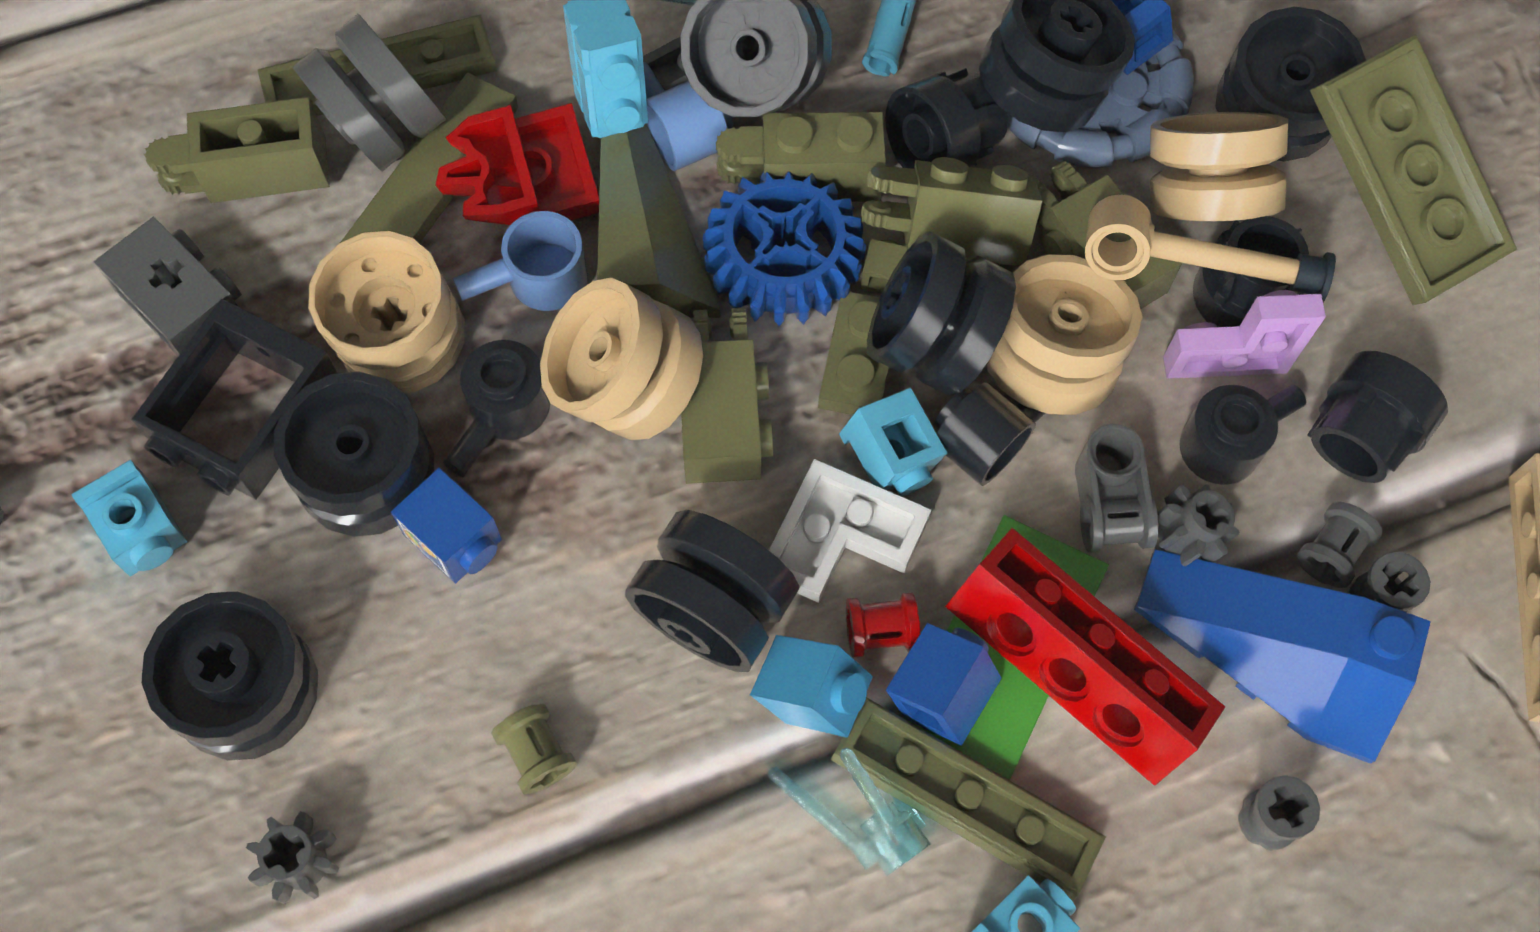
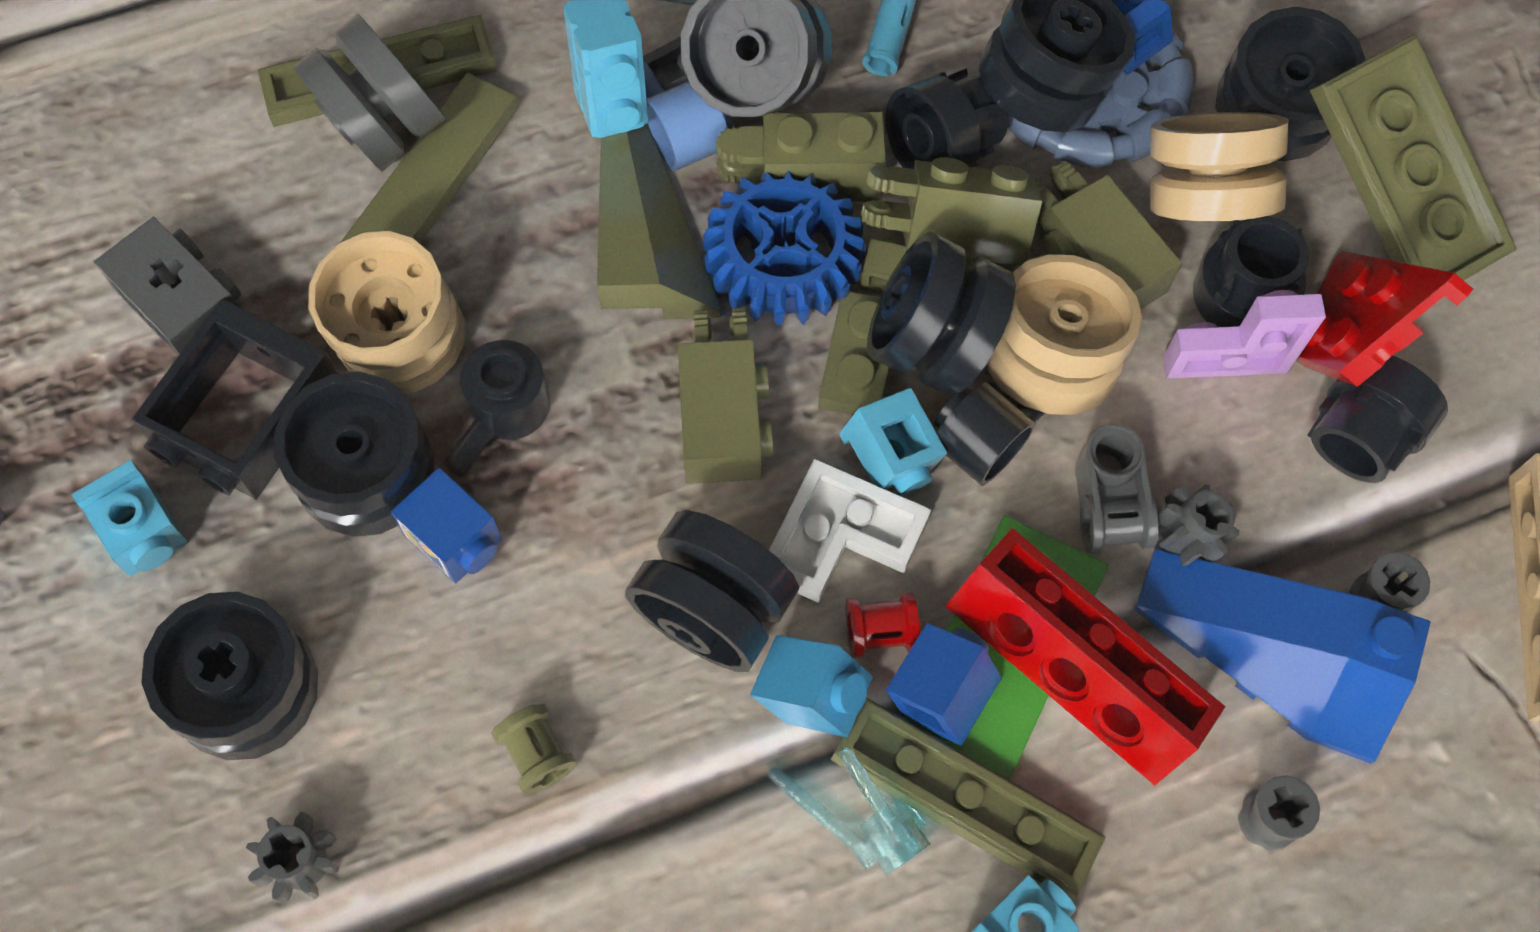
(244, 152): olive hinge -> none
(520, 166): red plate -> none
(539, 260): medium blue piece -> none
(621, 360): tan wheel -> none
(1128, 258): tan piece -> none
(1234, 431): black piece -> none
(1339, 544): dark grey bush -> none
(1373, 313): none -> red wing

